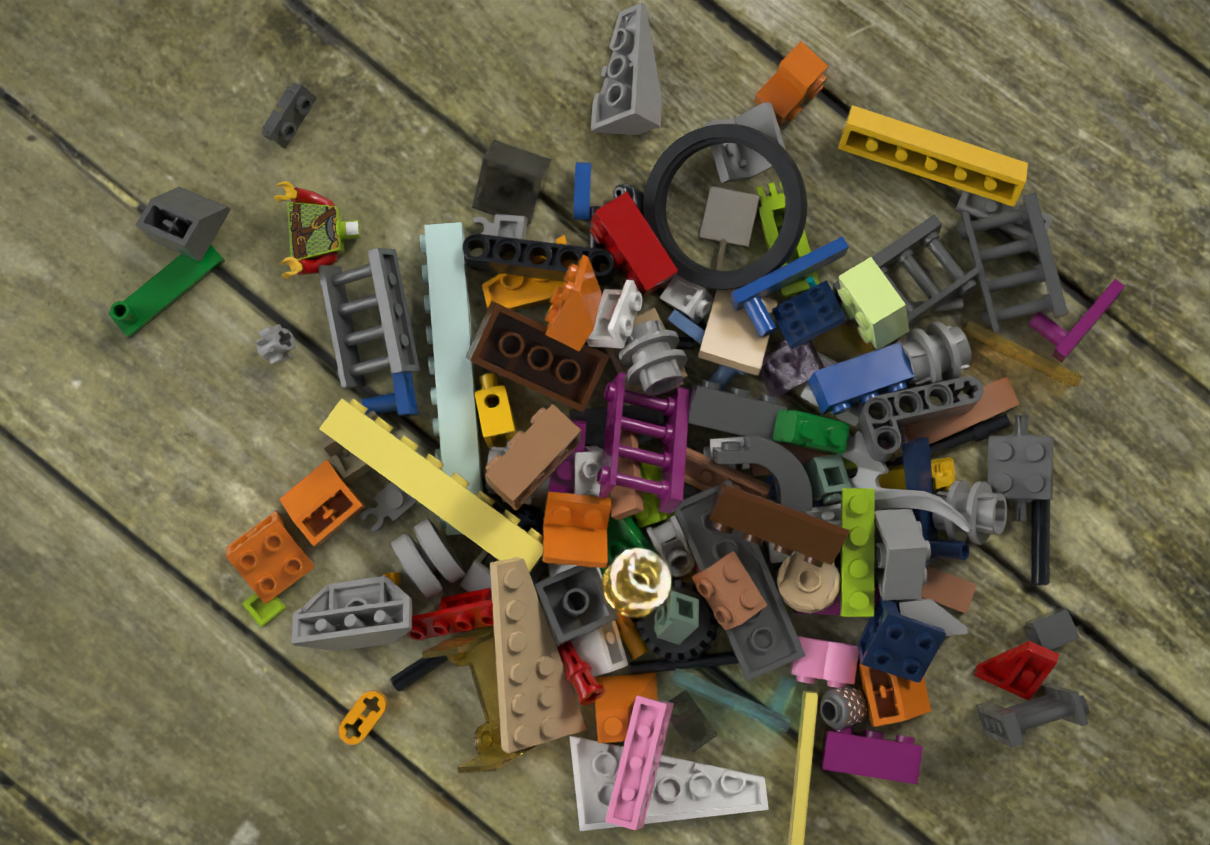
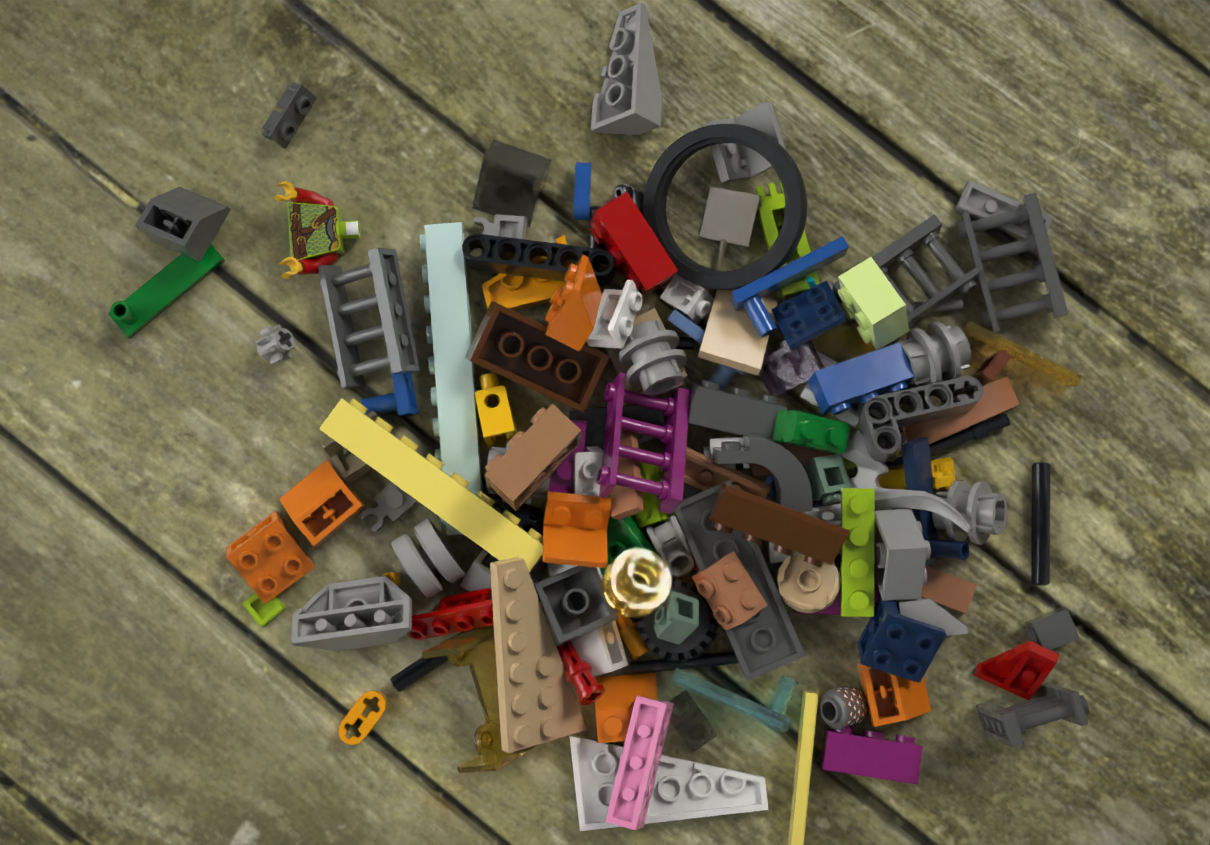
(797, 77): orange brick -> none
(826, 661): bright pink brick -> none
(933, 156): yellow brick -> none
(992, 367): none -> copper tile
(1021, 467): dark grey plate -> none
(1067, 341): magenta piece -> none

